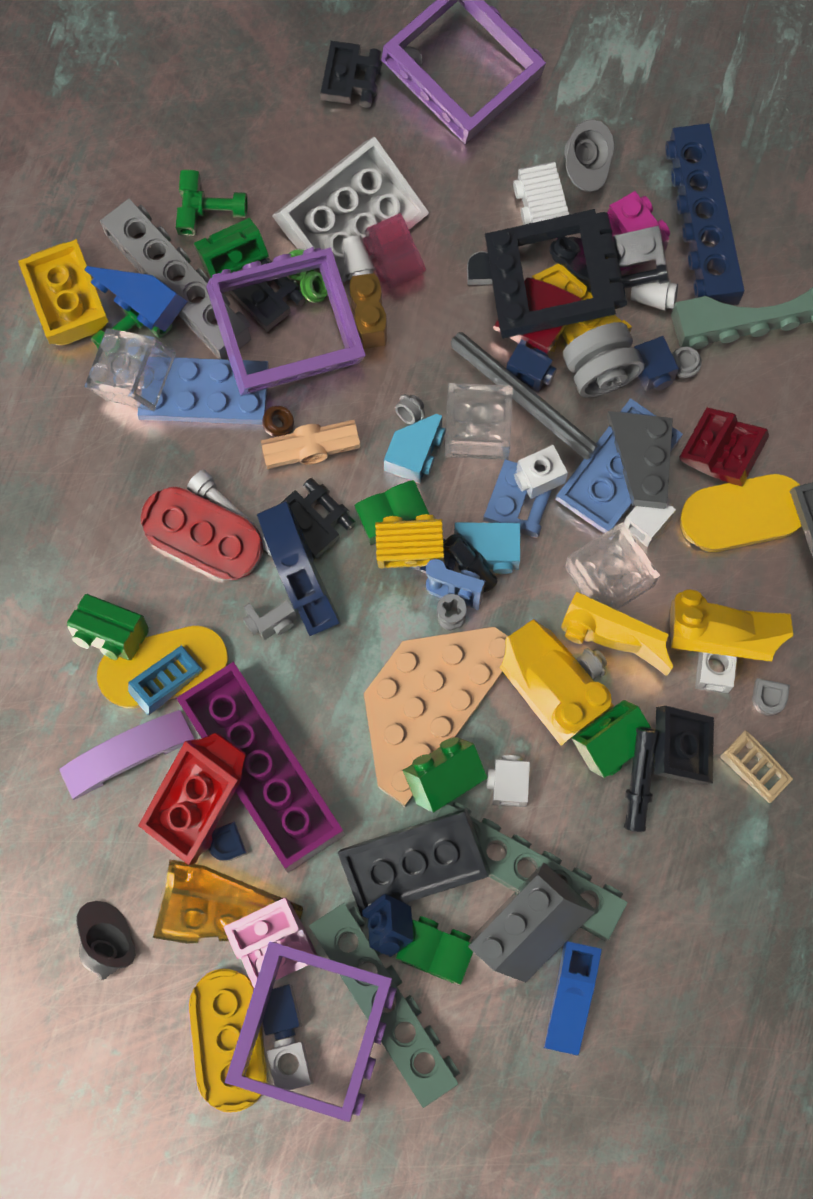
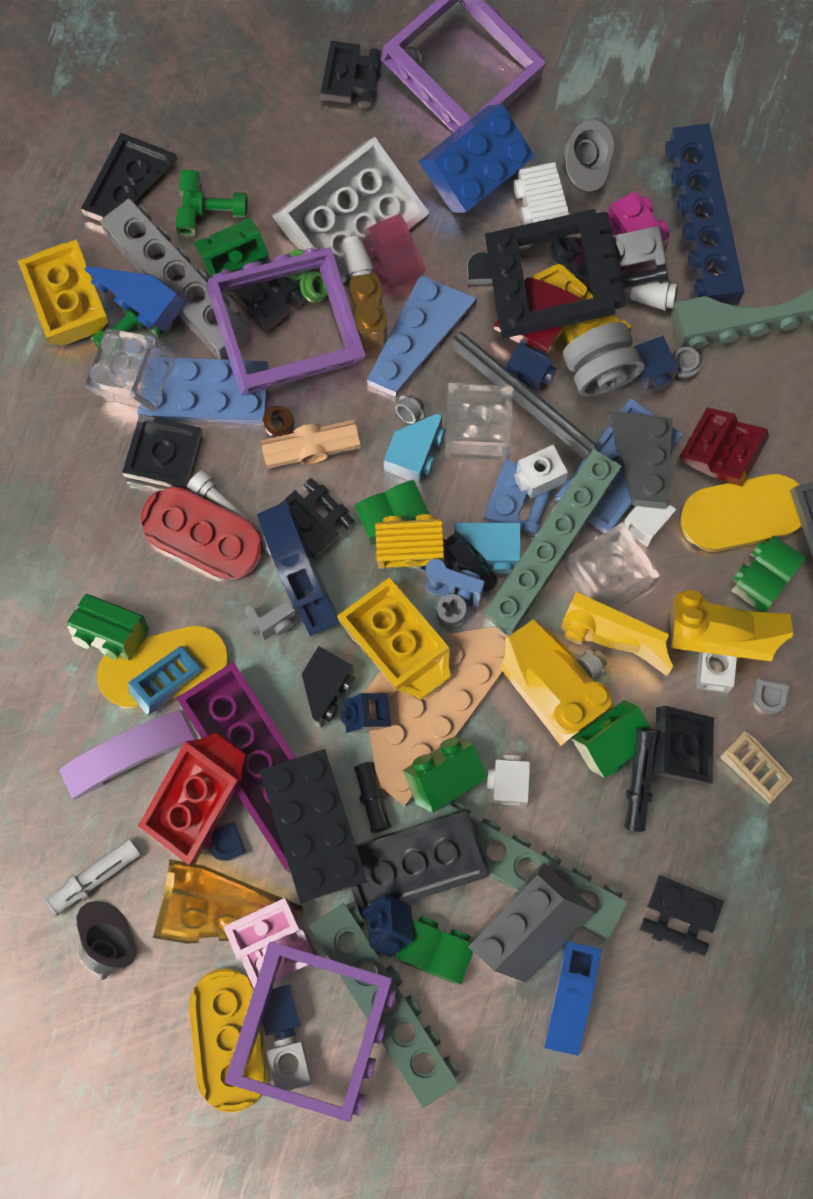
(86, 881): none -> white pin
(126, 174): none -> black wing
(162, 452): none -> black plate
(313, 826): none -> black plate
(324, 682): none -> black slope
(357, 713): none -> dark blue brick
(372, 797): none -> black pin
(398, 640): none -> yellow slope
(419, 330): none -> medium blue wing
(477, 158): none -> blue brick
(553, 542): none -> sand green brick
(686, 906): none -> black plate
(768, 573): none -> green brick

